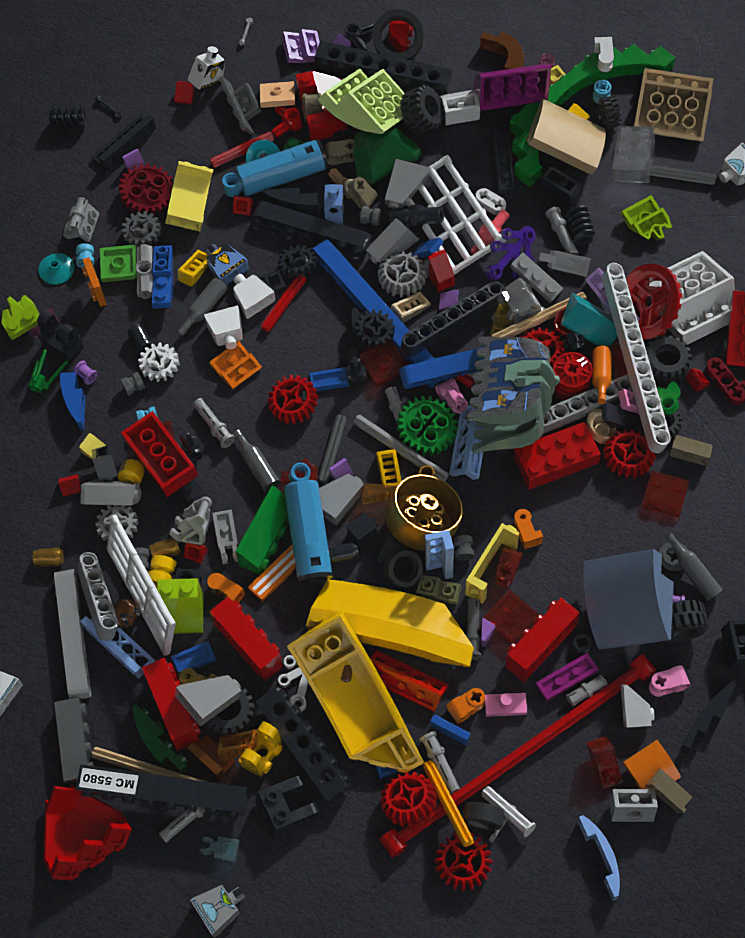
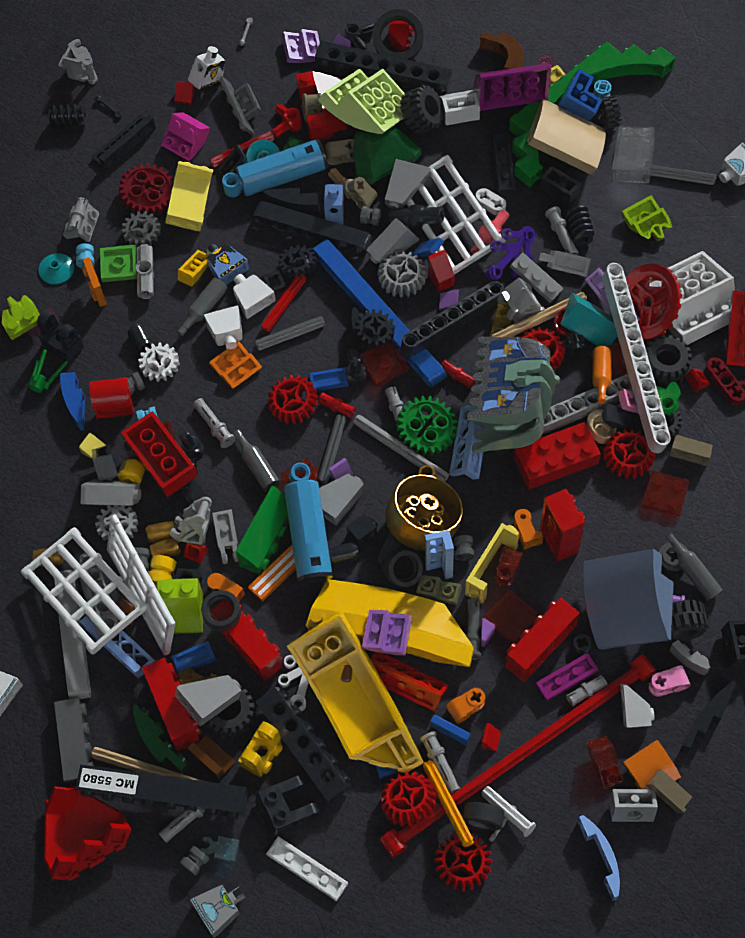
(70, 485): red slope -> none
(78, 63): none -> light grey piece
(85, 372): medium lavender bush -> none
(85, 607): none -> white door
(111, 398): none -> red brick
(133, 158): medium lavender slope -> none
(159, 531): none -> pearl gold piece
(163, 277): blue slope -> none
(185, 135): none -> dark pink slope
(198, 857): none -> dark grey wheel
(218, 596): none -> black tyre
(232, 745): clear orange slope -> none
(233, 160): none -> black slope
(242, 205): red slope -> none
(277, 94): light nougat plate -> none
(289, 333): none -> dark grey axle
(307, 868): none -> white tile
(337, 405): none -> red pin
(377, 493): clear orange slope -> none
(387, 632): none -> medium lavender slope
(388, 454): yellow slope -> none
(402, 314): tan slope -> none
(439, 369): blue beam -> none
(451, 394): bright pink piece -> none
(490, 738): none -> red slope
(505, 704): bright pink tile -> none
(562, 524): none -> red brick
(574, 375): red wheel -> none
(578, 99): none -> blue brick
(604, 48): white leg -> none
(674, 104): tan slope -> none
(695, 662): none -> light grey slope

